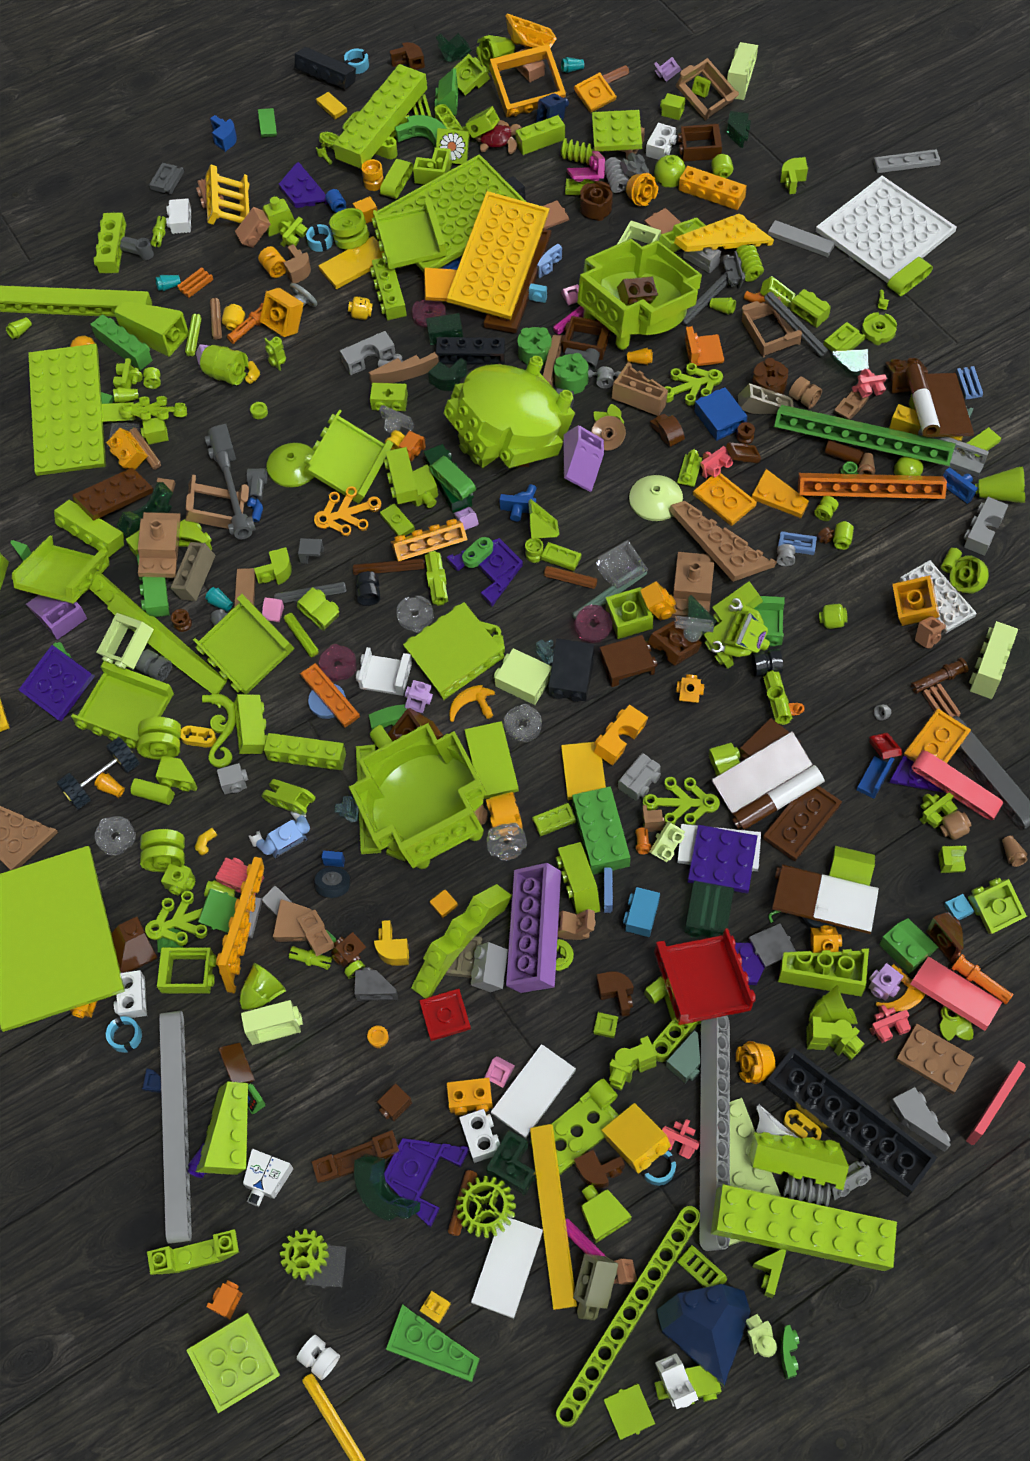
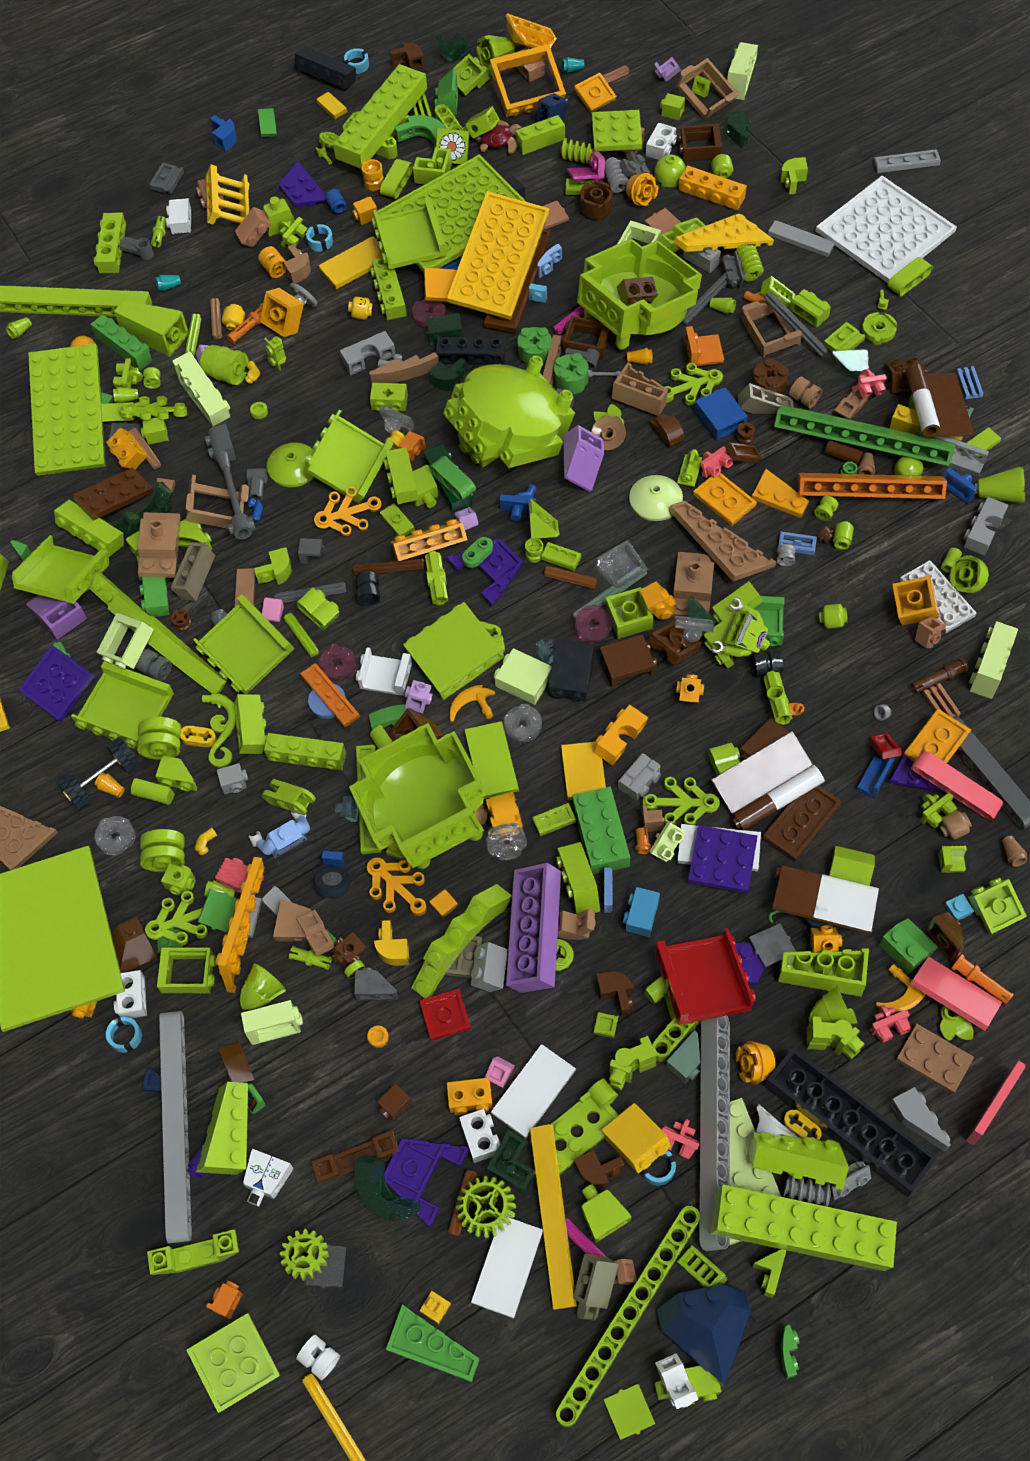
(192, 281): orange tile -> none
(201, 389): none -> yellowish green wedge
(218, 599): teal cone -> none
(349, 228): lime wheel -> none
(394, 883): none -> light orange plant
(418, 622): clear plate -> none
(570, 294): bright pink slope -> none
(605, 377): light grey wheel -> none
(709, 910): clear green brick -> none
(761, 1336): yellowish green hips -> none
(885, 982): lavender brick -> none

